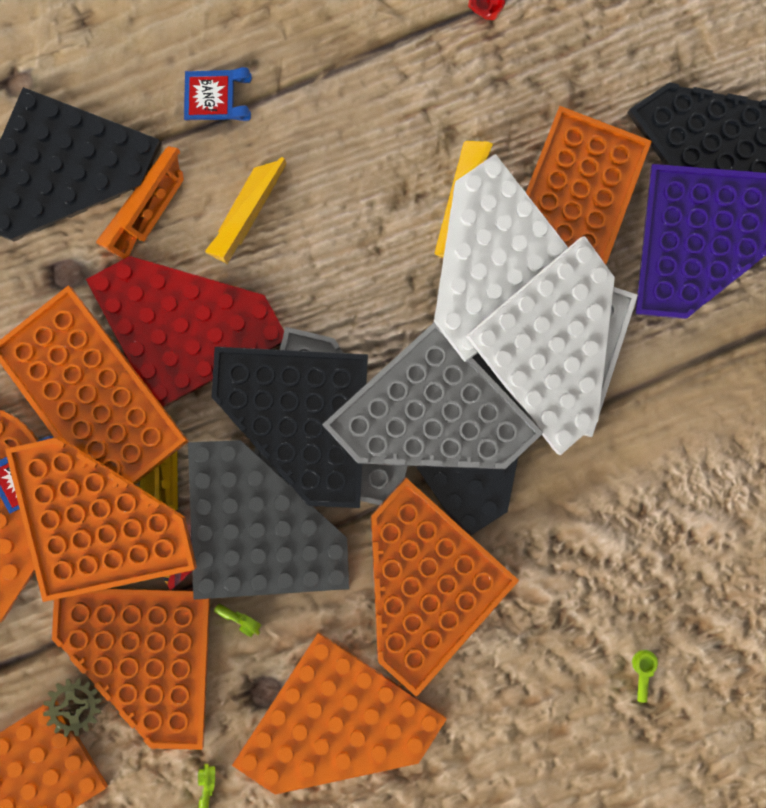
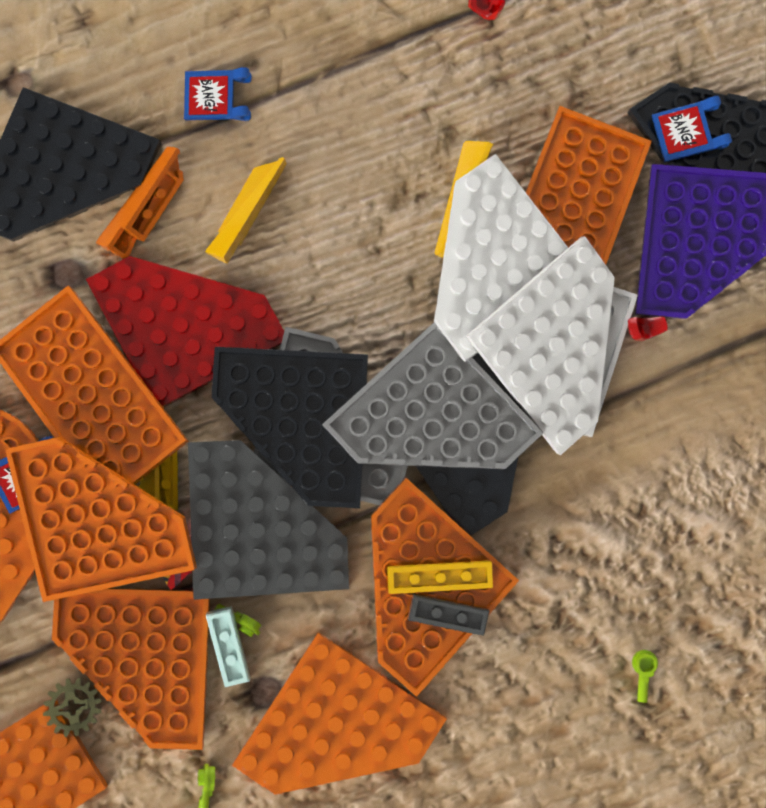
(228, 646): none -> light aqua tile
(439, 577): none -> yellow plate
(448, 614): none -> dark grey tile
(646, 328): none -> red hair
(686, 130): none -> flag

